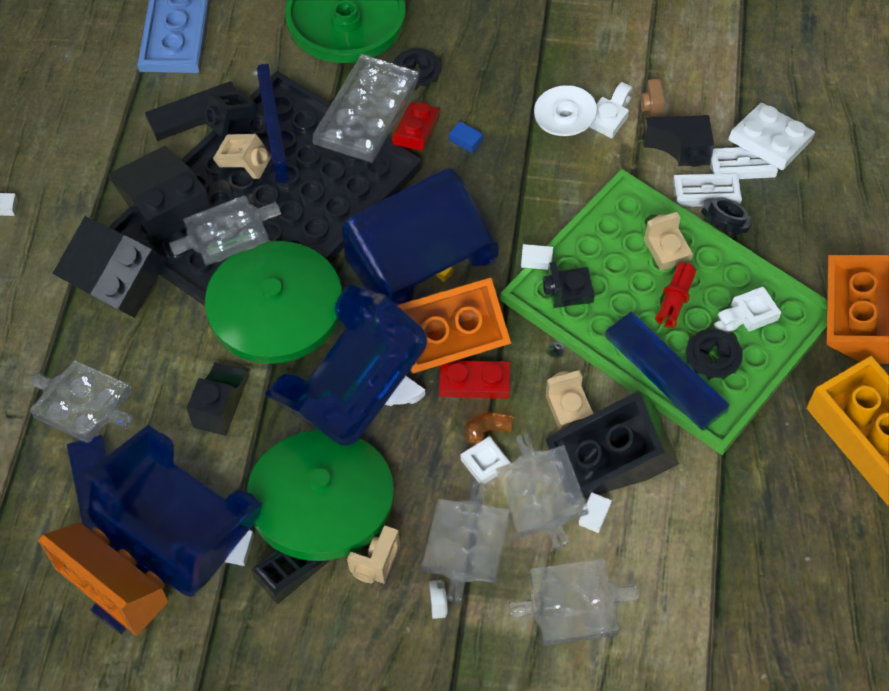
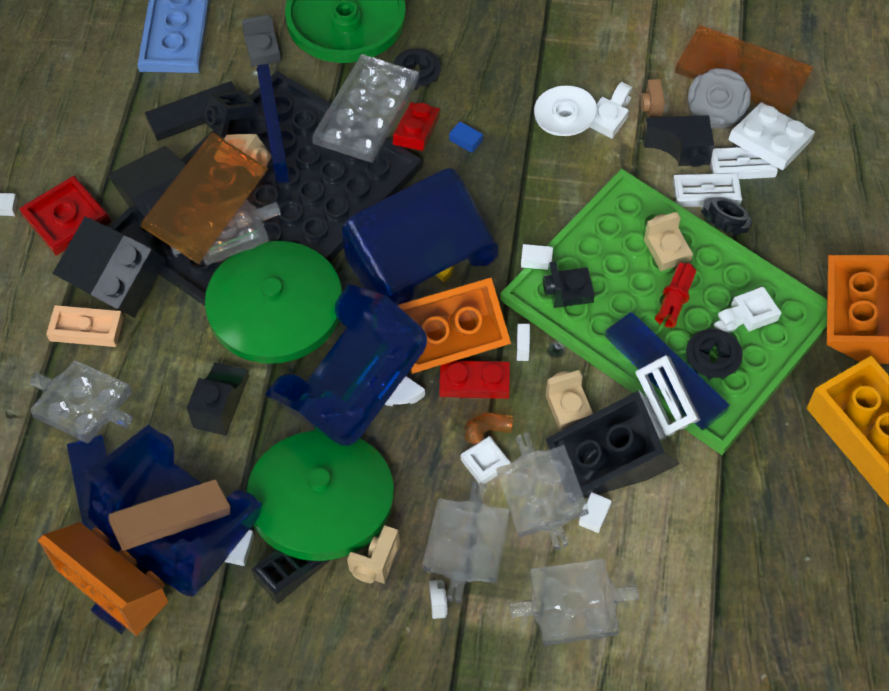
(60, 212): none -> red tile
(85, 326): none -> light nougat plate
(169, 514): none -> medium nougat tile
(204, 198): none -> clear orange tile
(260, 40): none -> dark grey bracket
(523, 341): none -> white piece
(681, 422): none -> white tile
(721, 96): none -> light grey tile
(769, 75): none -> clear orange tile

